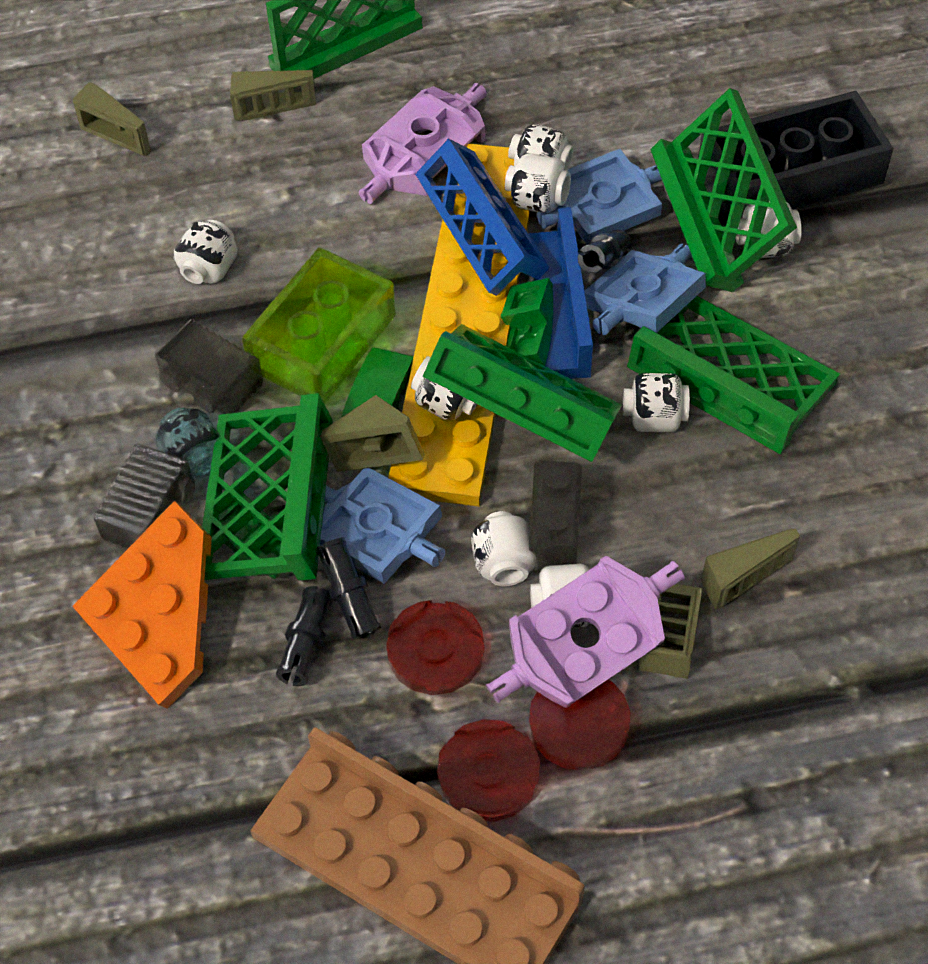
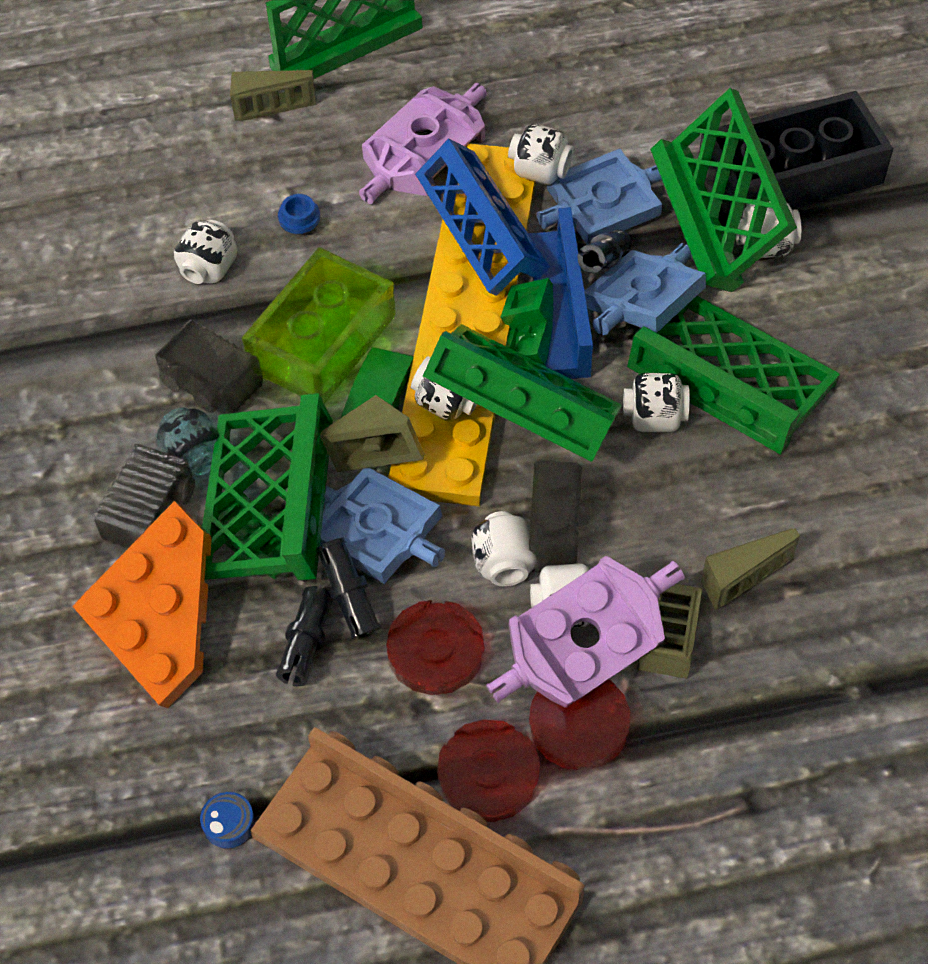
(110, 120): olive slope -> none
(227, 820): none -> blue tile
(298, 214): none -> blue plate
(538, 183): white head -> none

